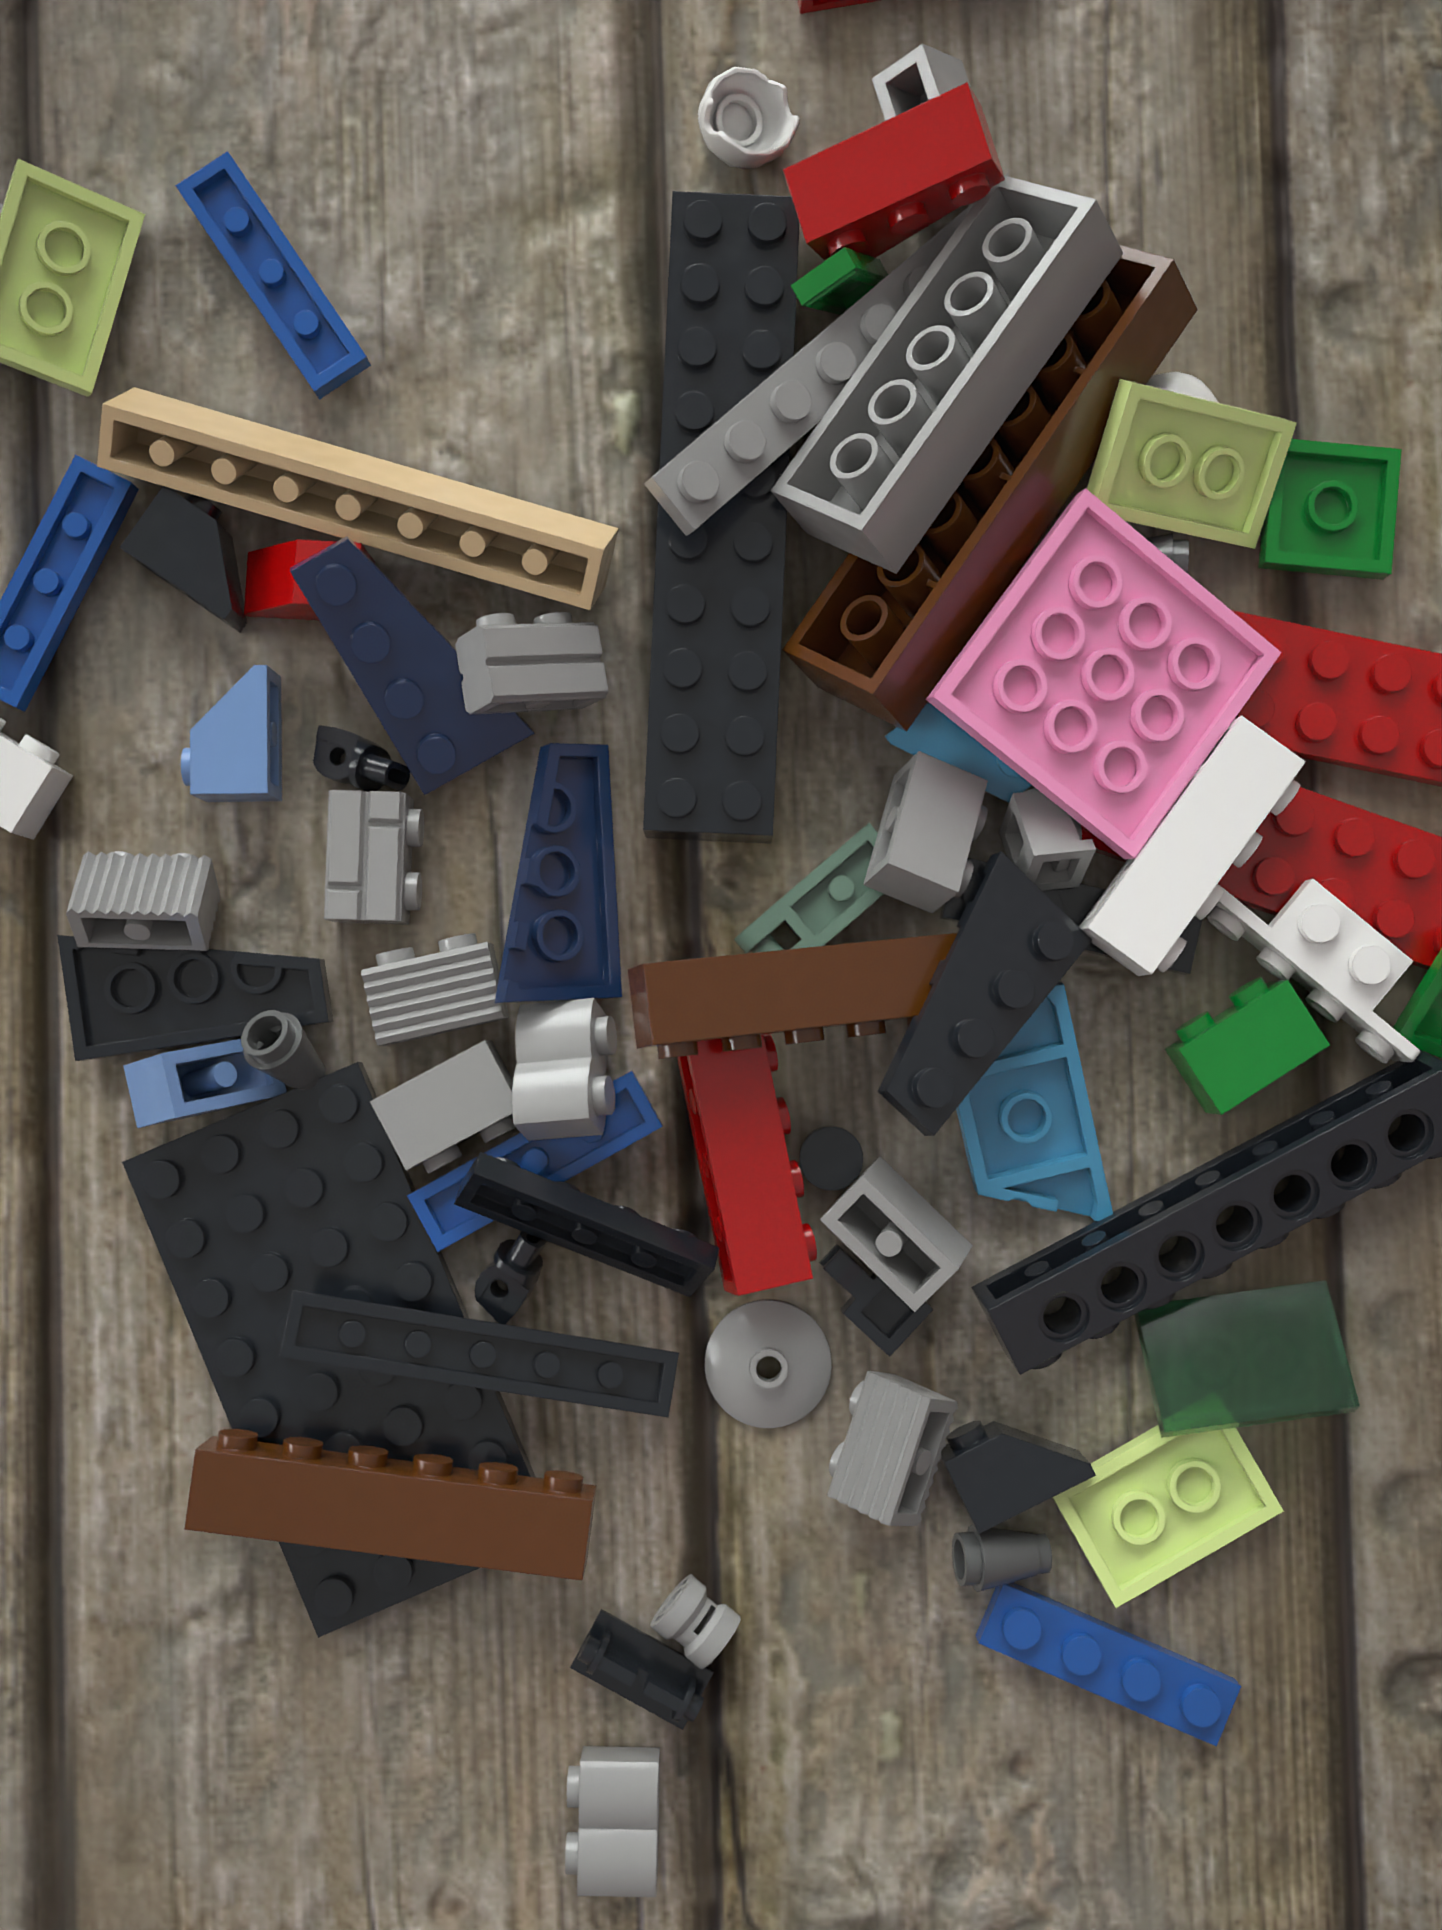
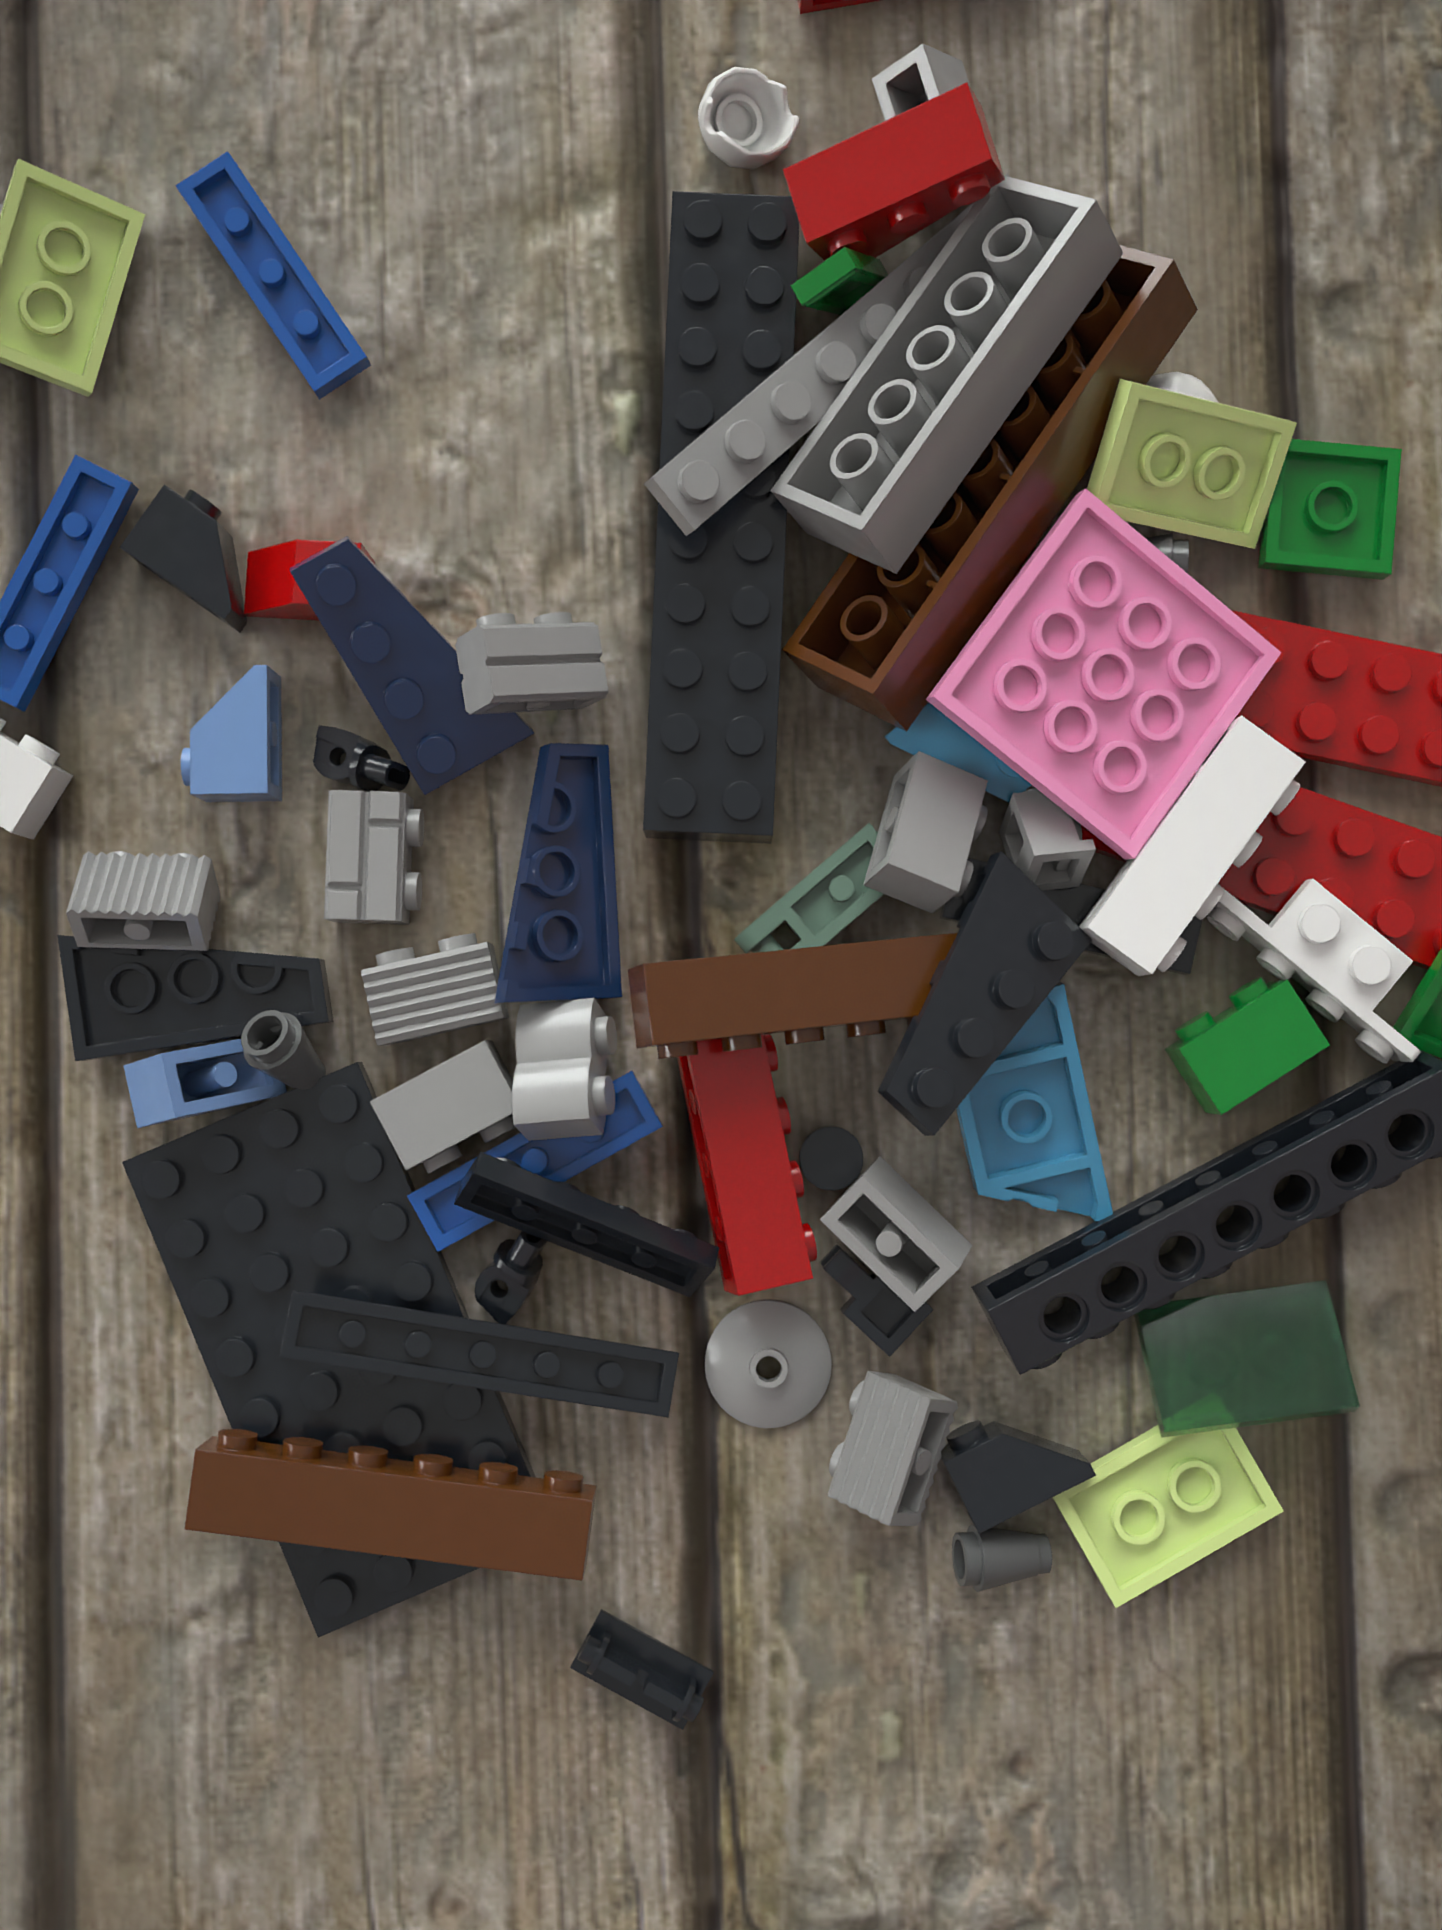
(356, 497): tan brick -> none
(617, 1821): light grey brick -> none
(695, 1622): light grey wheel -> none
(1108, 1661): blue plate -> none

